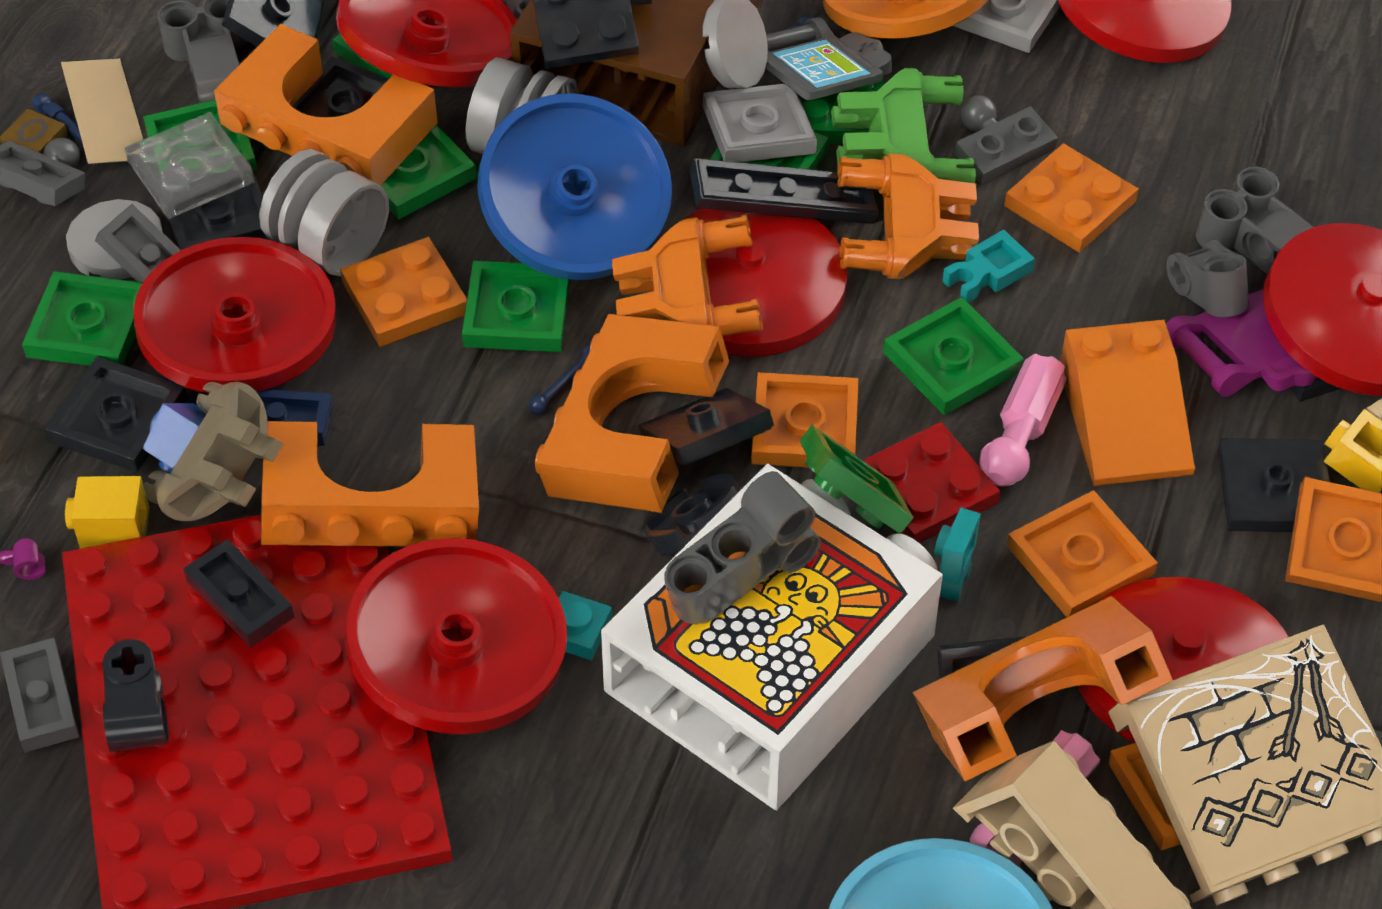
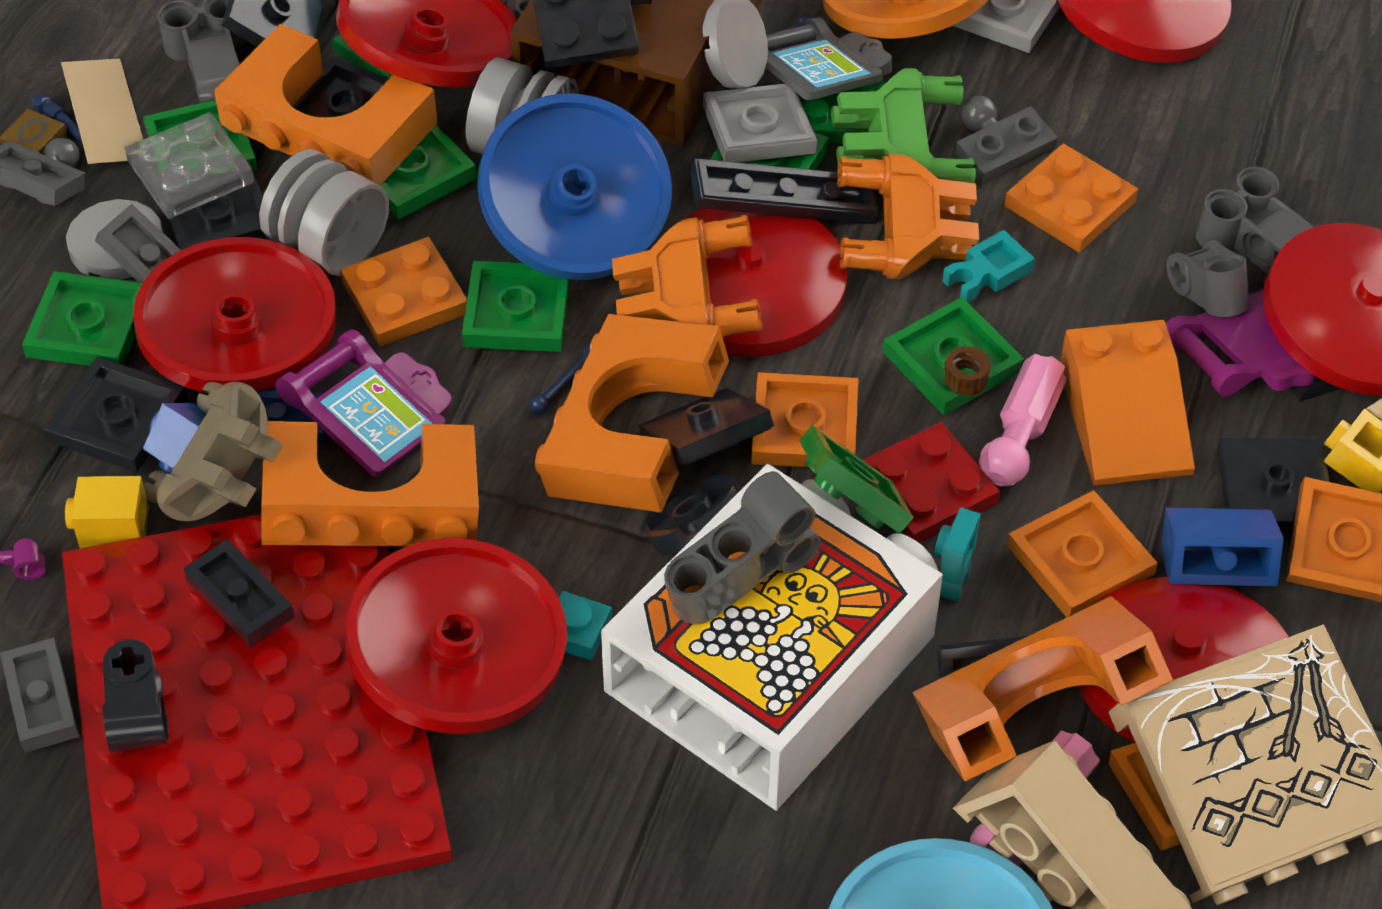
(375, 409): none -> magenta piece
(964, 383): none -> reddish brown axle
(1221, 546): none -> blue brick

